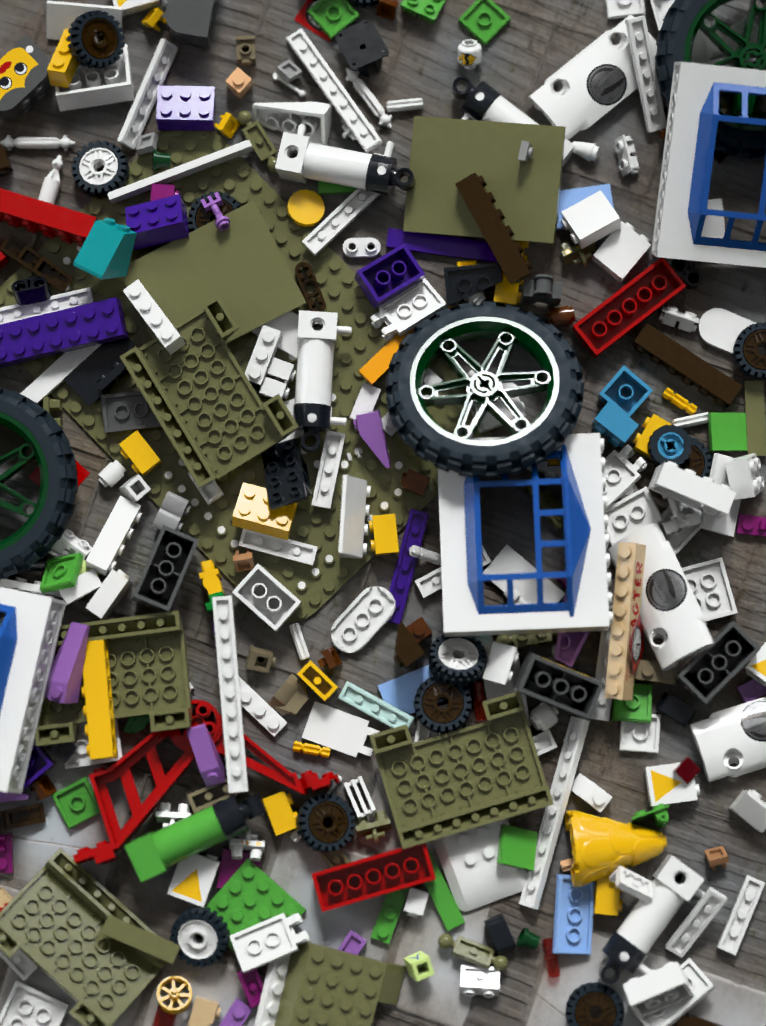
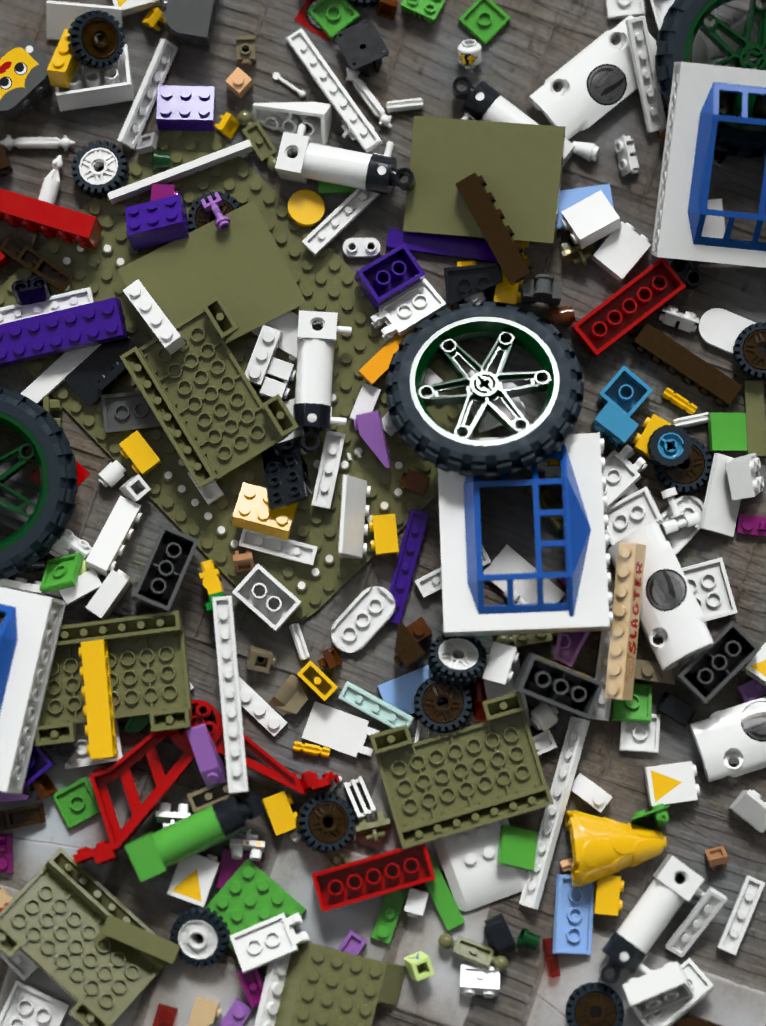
(68, 666): medium lavender wedge -> none
(106, 250): teal slope -> none
(172, 512): light grey brick -> none
(174, 995): yellow wheel -> none
(288, 71): light grey plate -> none
(300, 277): dark brown beam -> none
(424, 554): white axle -> none
(525, 152): light grey plate -> none
(632, 883): white bracket -> none
(636, 644): sticker -> none
(687, 770): dark red slope -> none
(692, 489): white piece -> none

